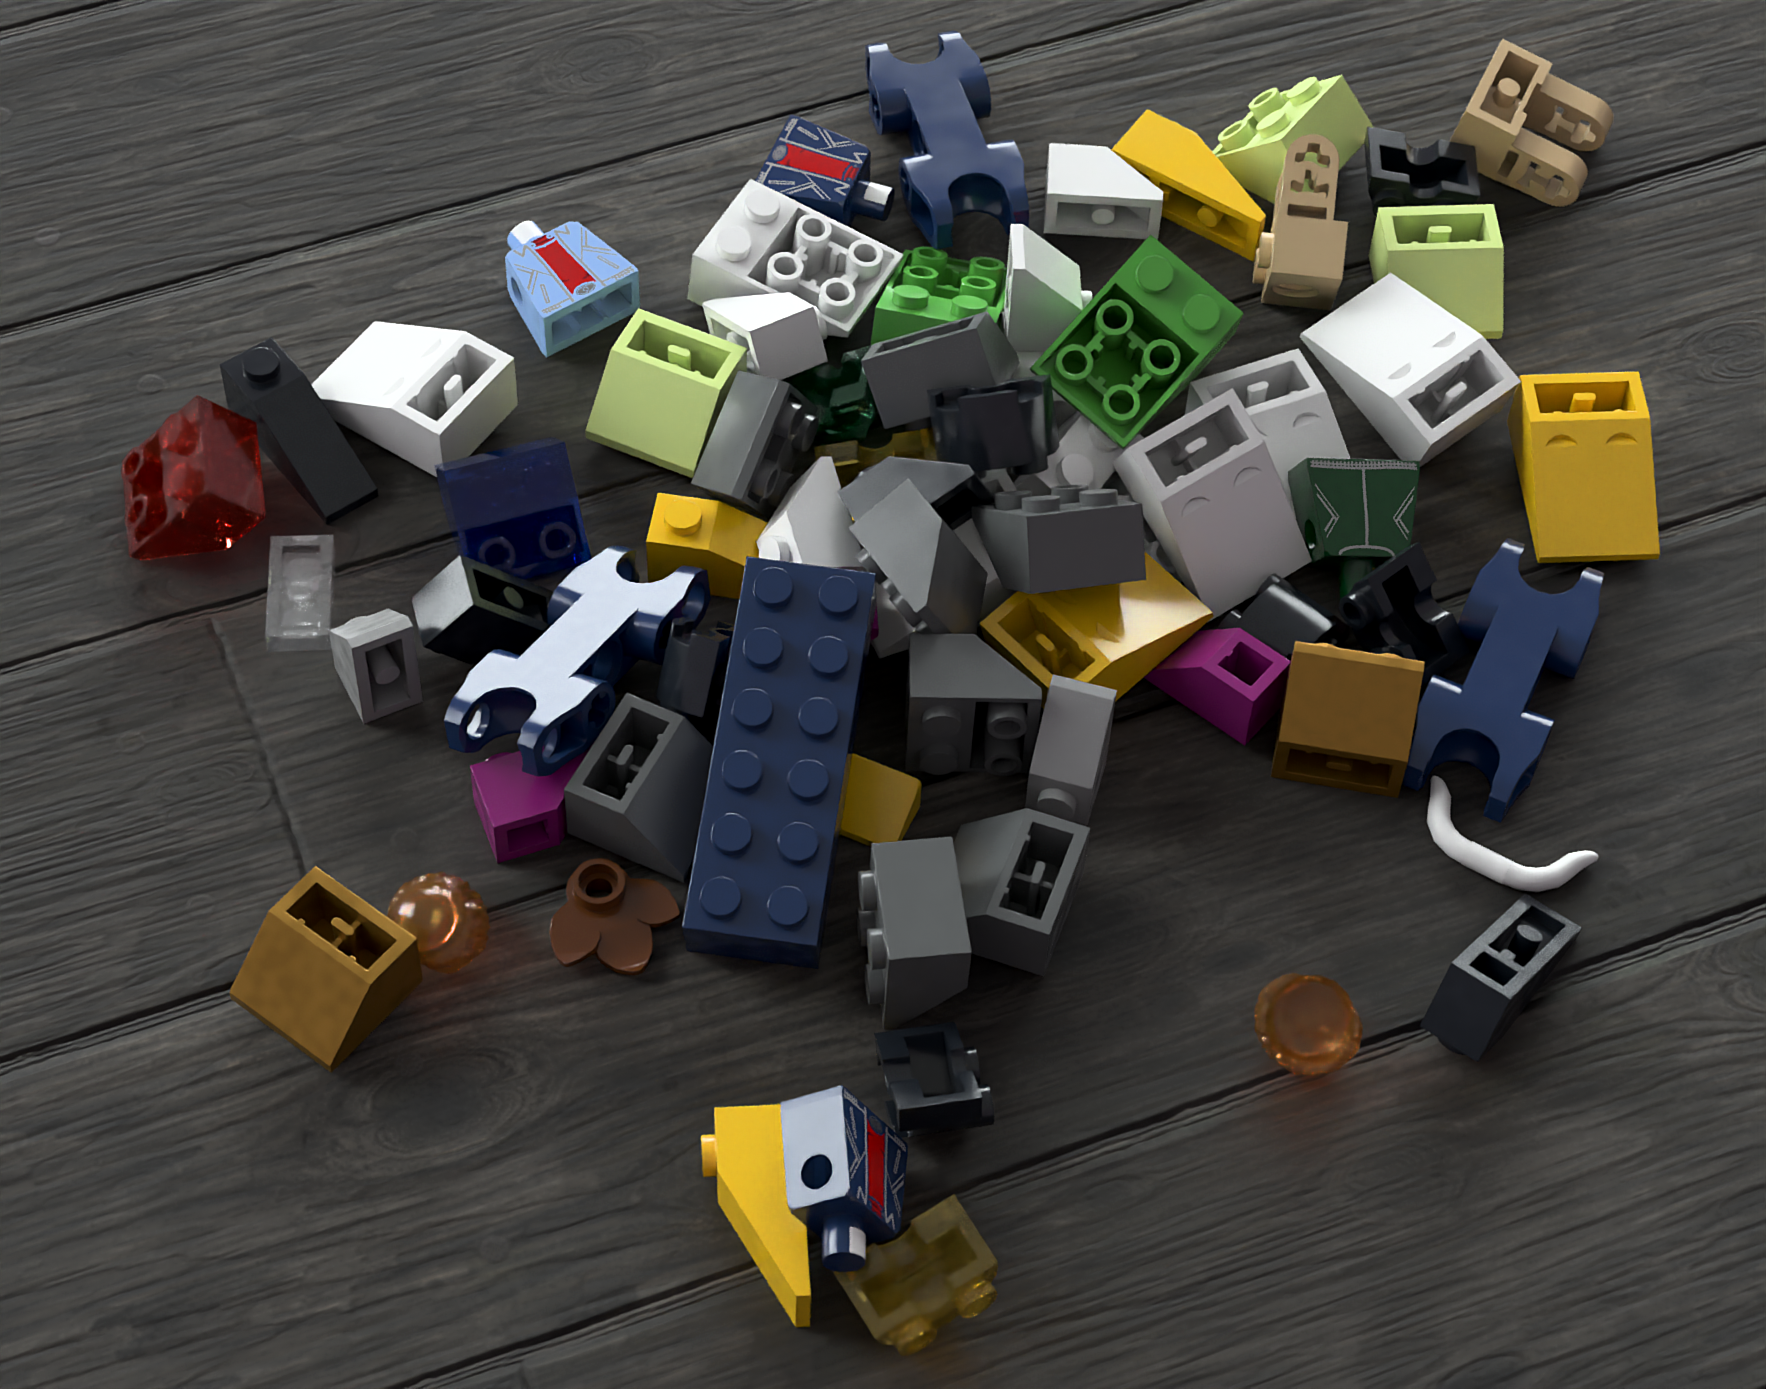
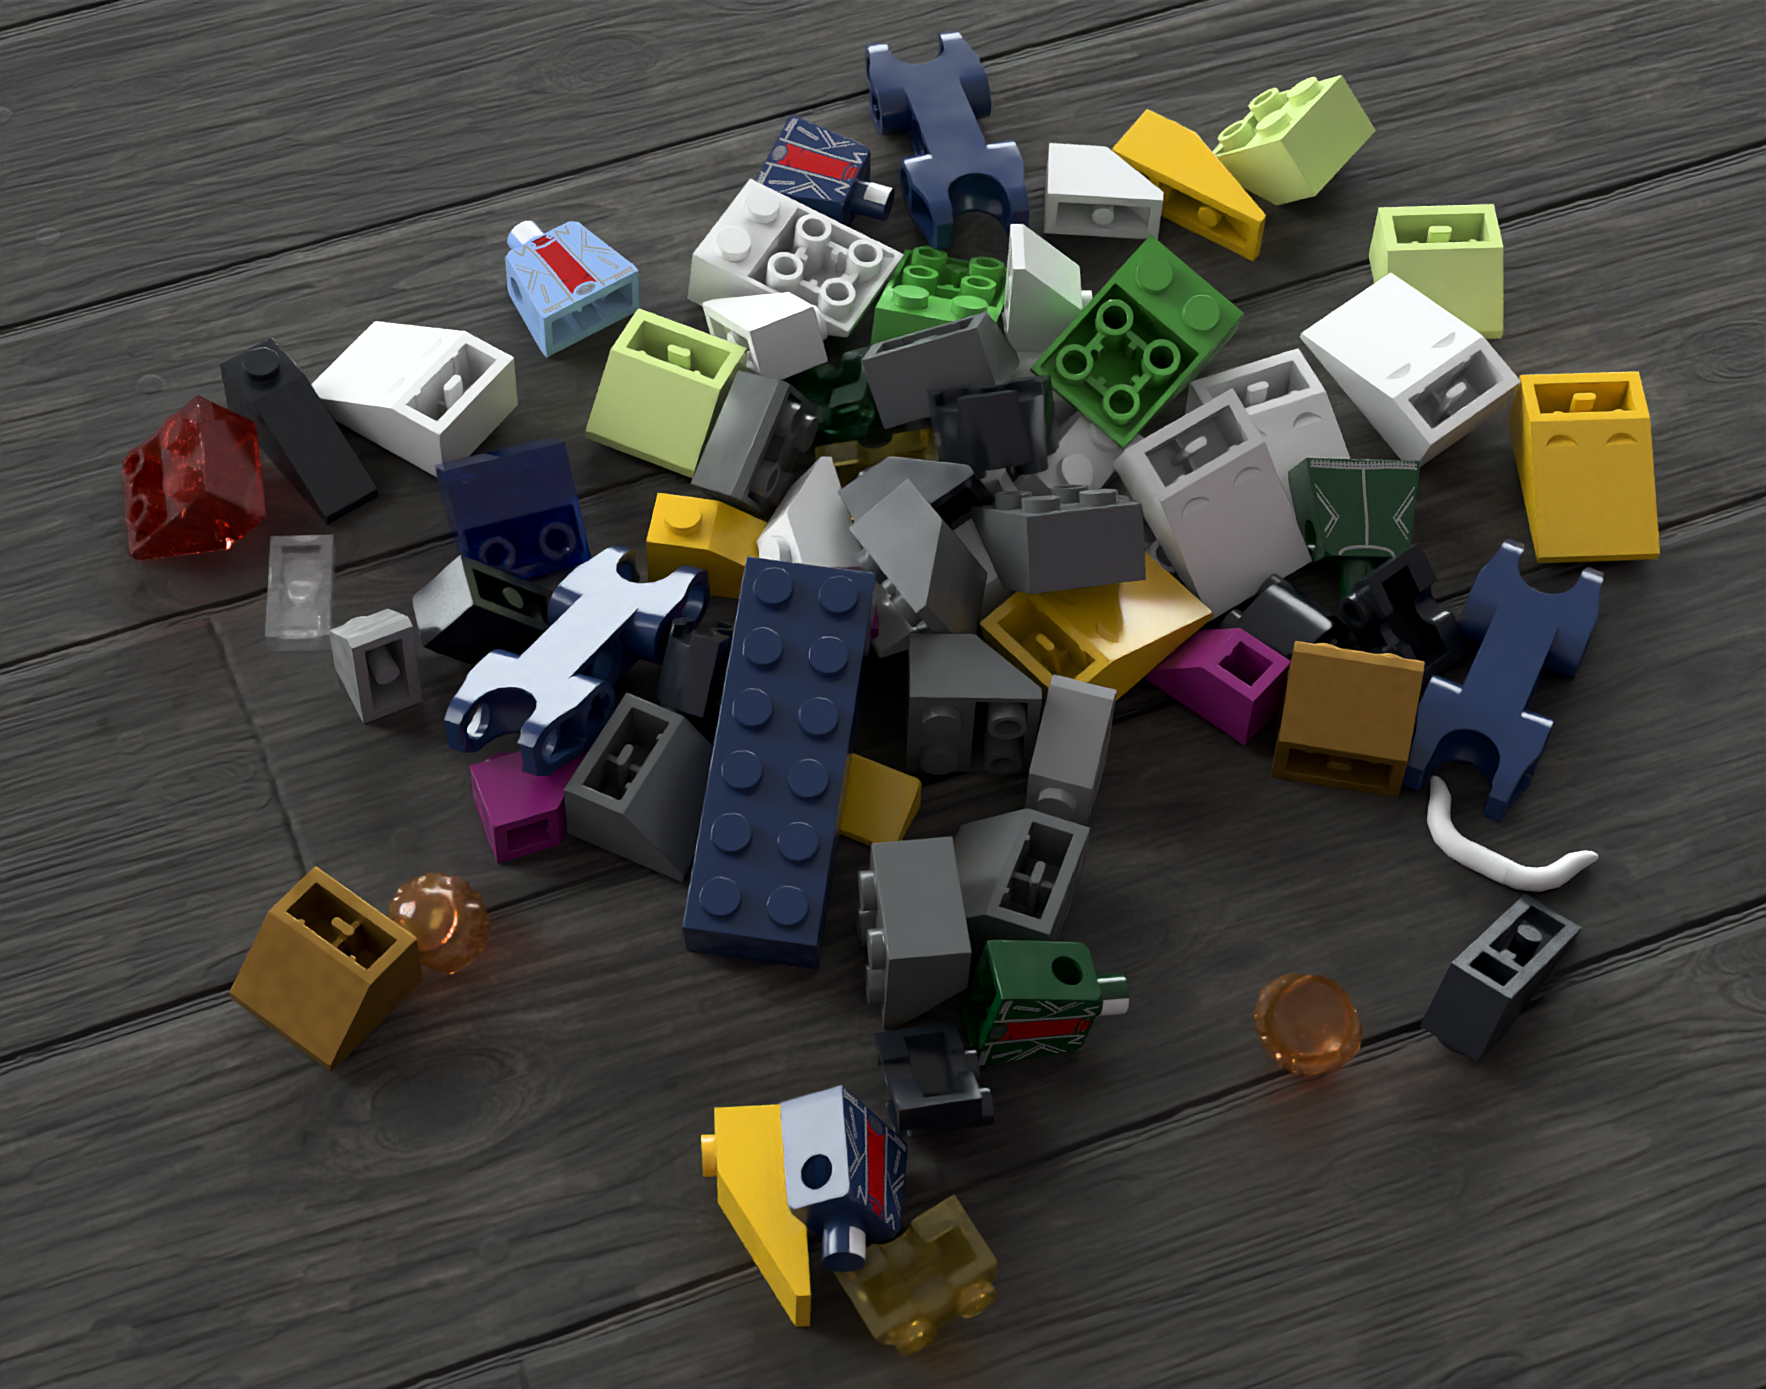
(610, 926): reddish brown plate -> none
(1036, 1000): none -> dark green torso
(1305, 248): tan brick -> none
(1418, 176): black cylinder -> none
(1523, 93): tan brick -> none

